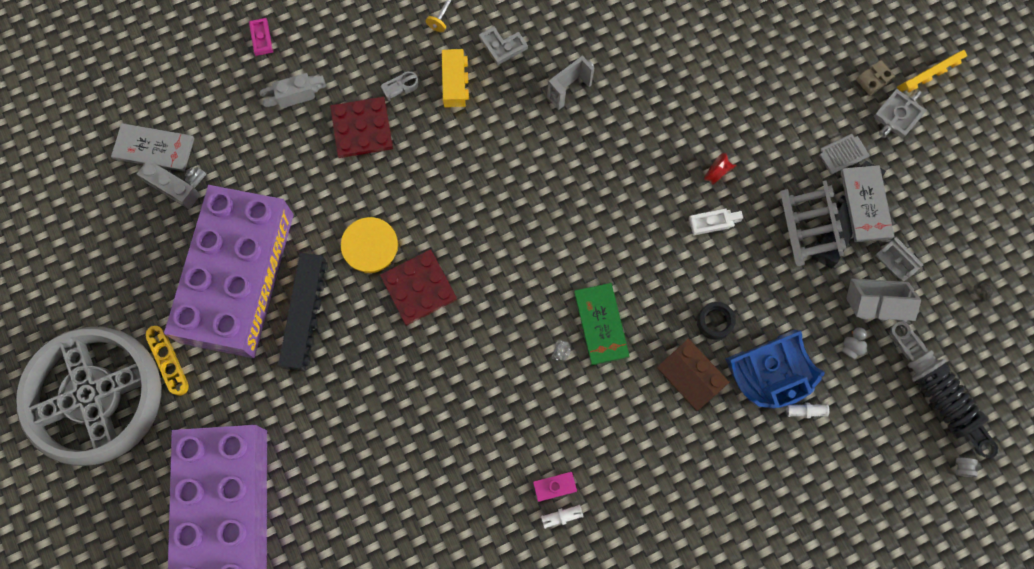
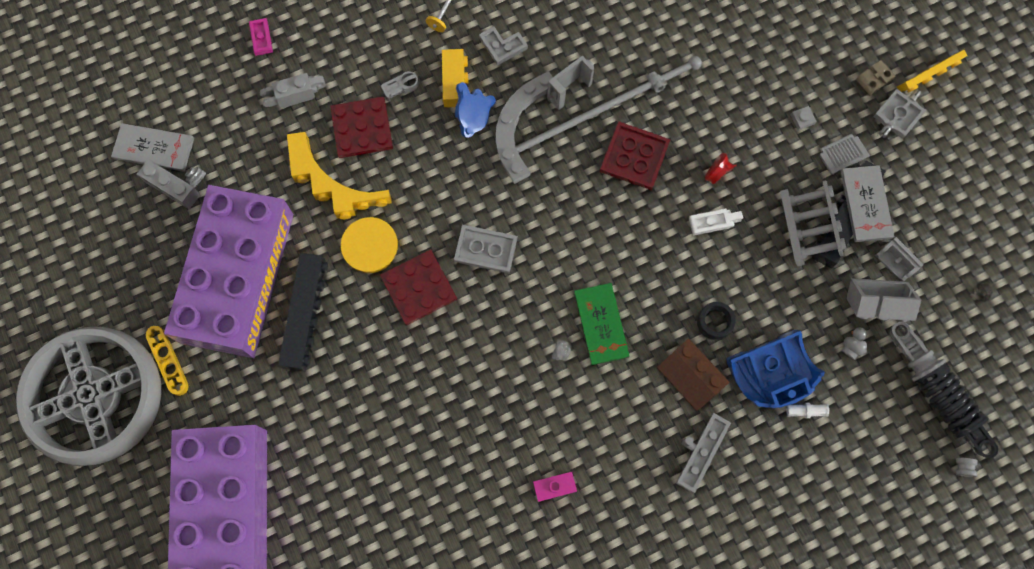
(324, 187): none -> yellow arch
(472, 109): none -> tile
(485, 249): none -> light grey plate
(508, 121): none -> light grey plate
(562, 516): white pin -> none
(635, 155): none -> dark red plate
(654, 82): none -> light grey bar
(702, 452): none -> light grey plate
(803, 118): none -> light grey plate

